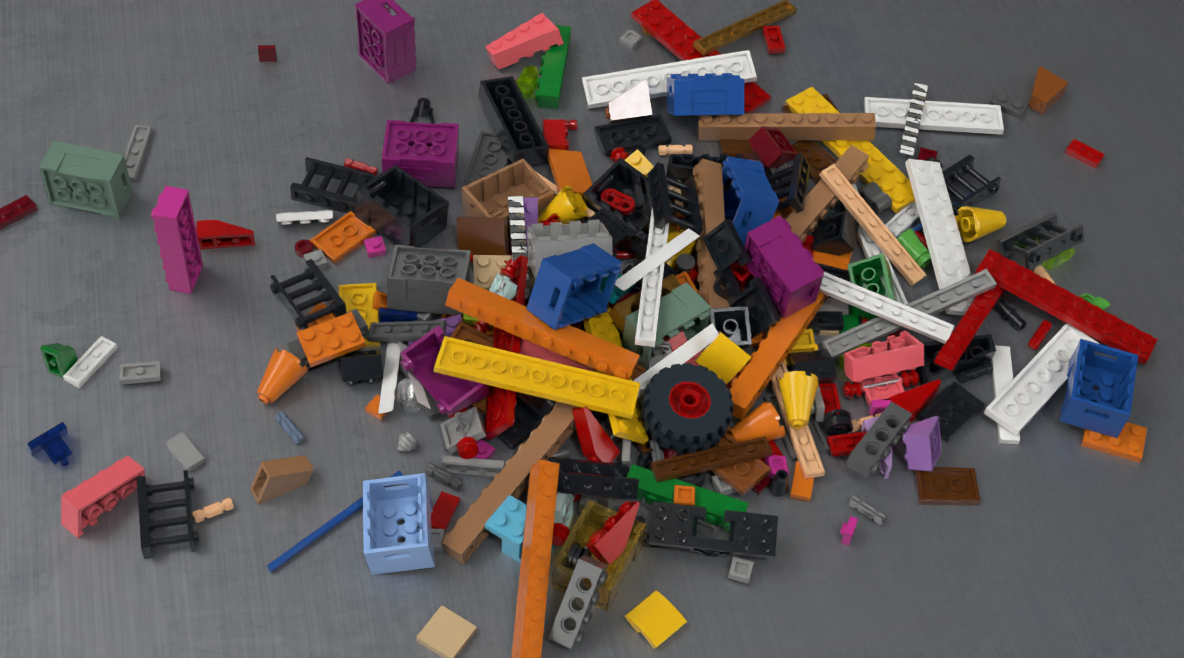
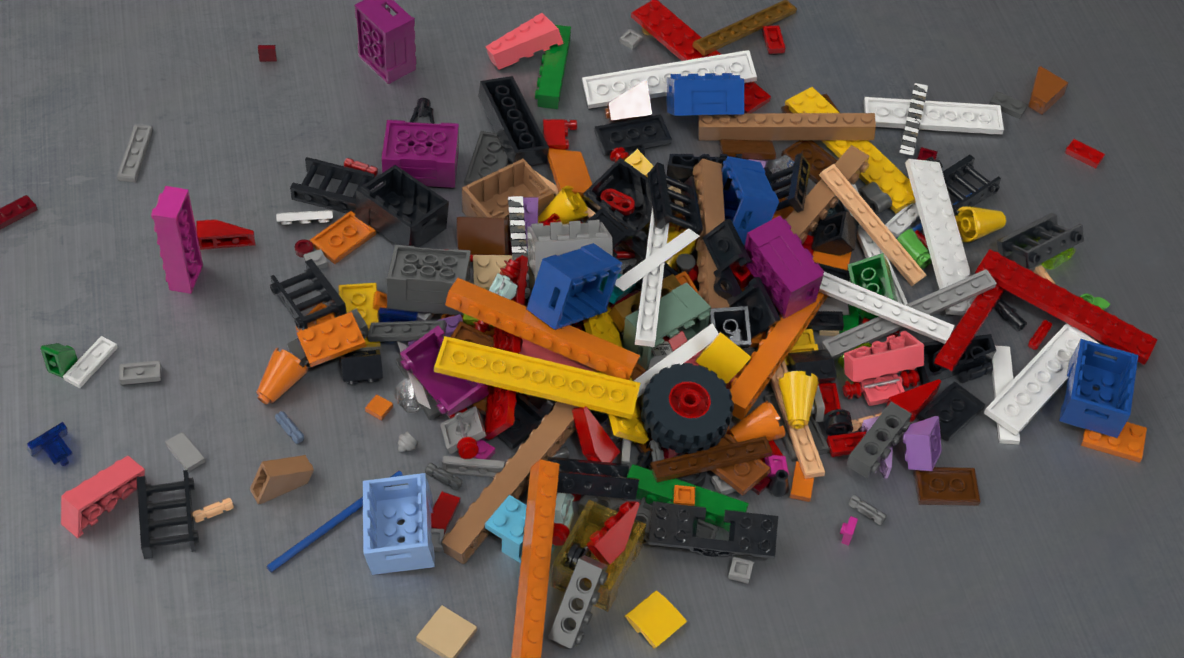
(86, 179): sand green container -> none
(375, 247): dark pink plate -> none
(389, 377): white sticker -> none
(528, 80): clear neon green piece -> none
(675, 149): light nougat axle -> none
(772, 147): dark red slope -> none
(878, 406): dark pink plate -> none

